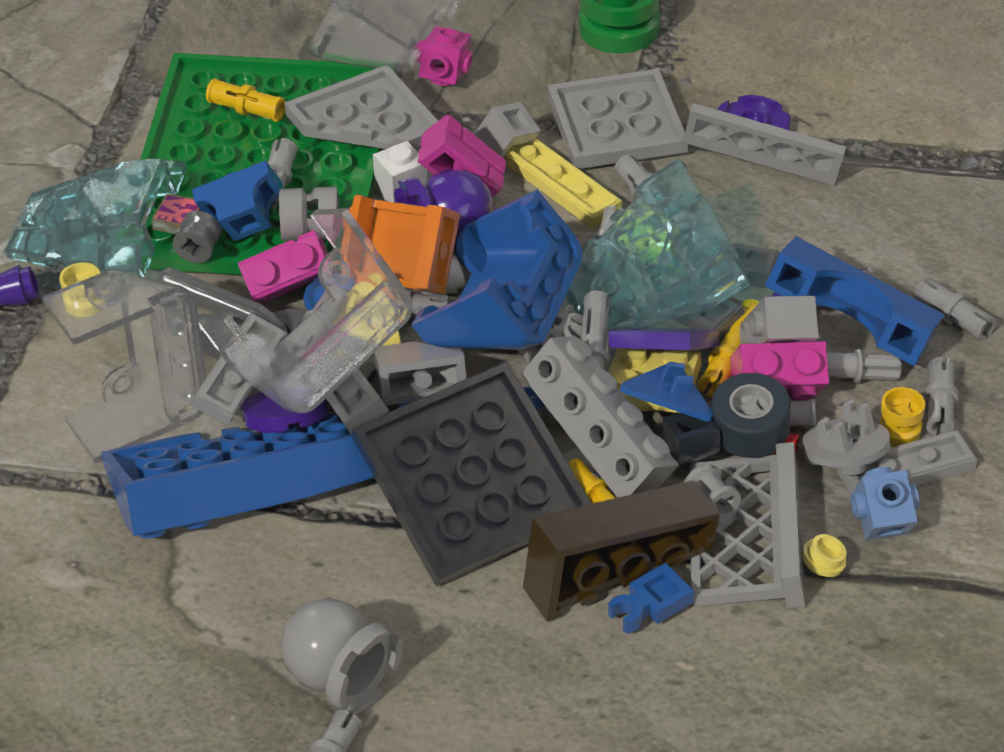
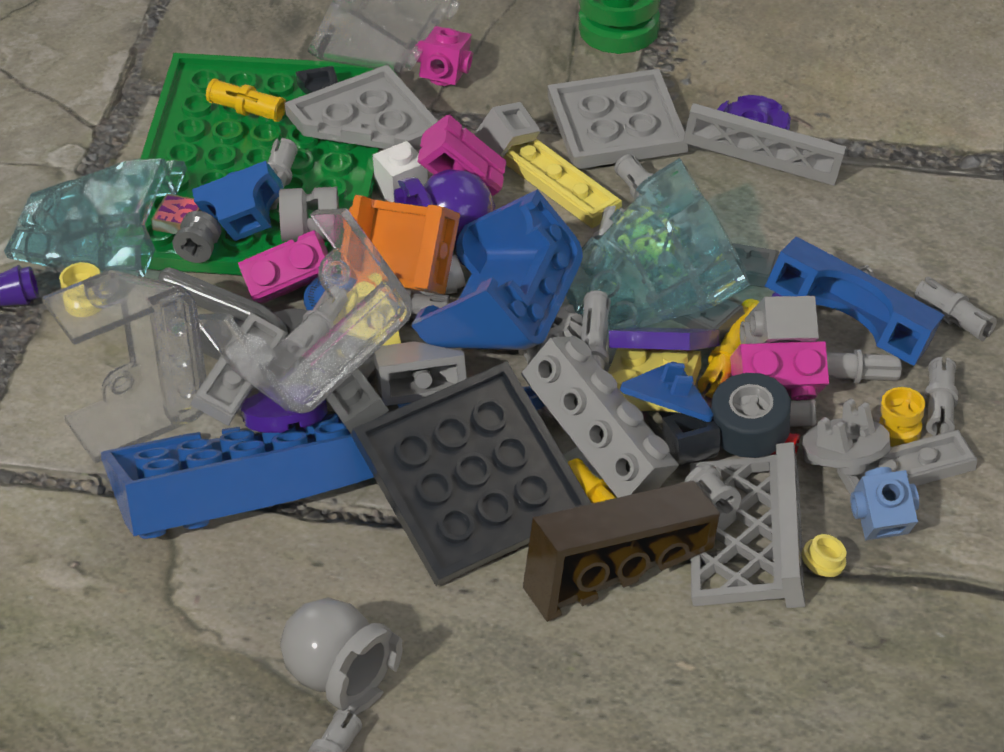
(316, 79): none -> black tile
(653, 595): blue plate -> none

